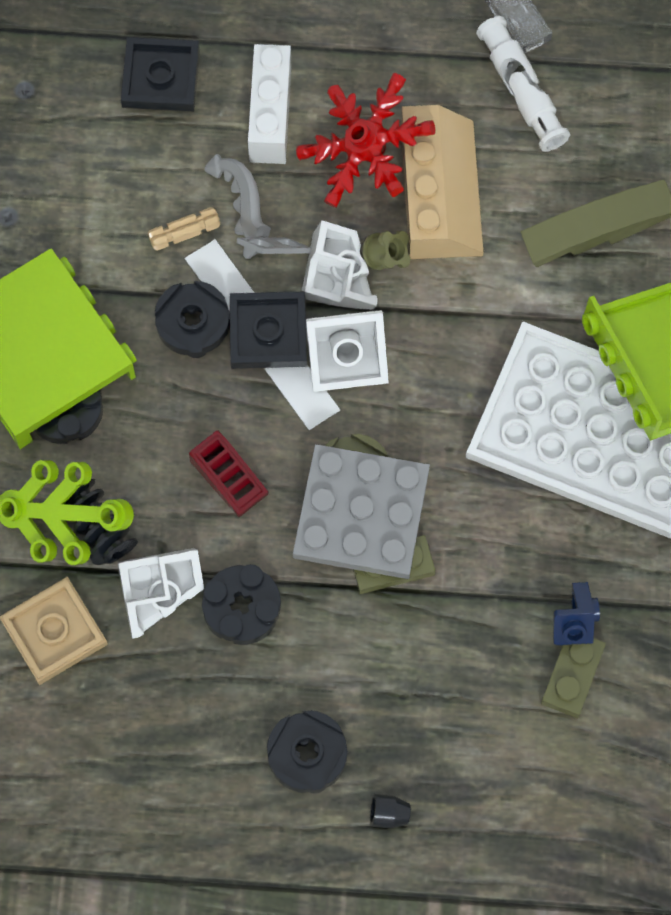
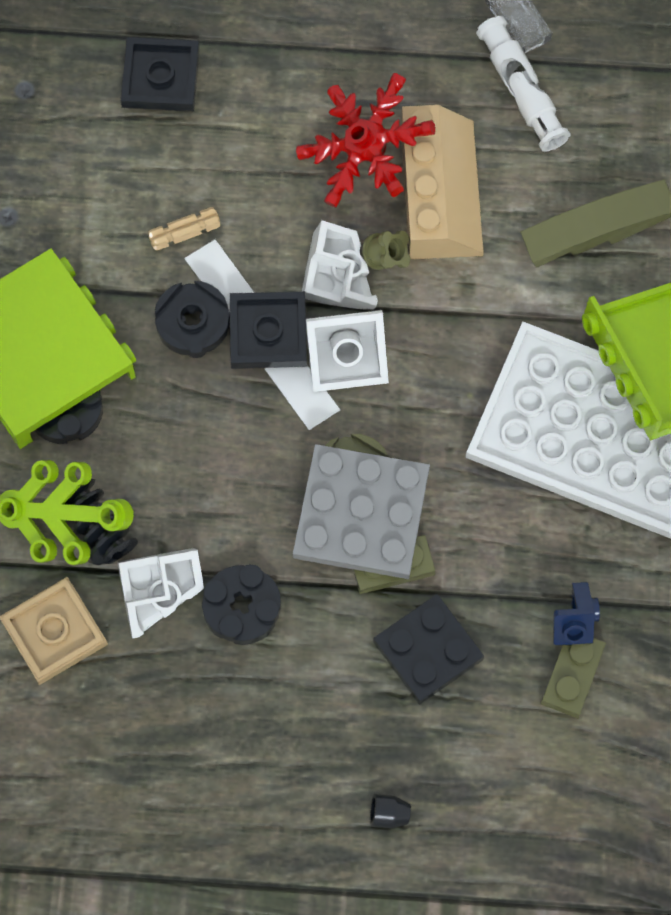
(206, 449): dark red slope -> none
(248, 205): light grey piece -> none
(269, 104): white brick -> none
(301, 729): black plate -> none
(428, 649): none -> black plate

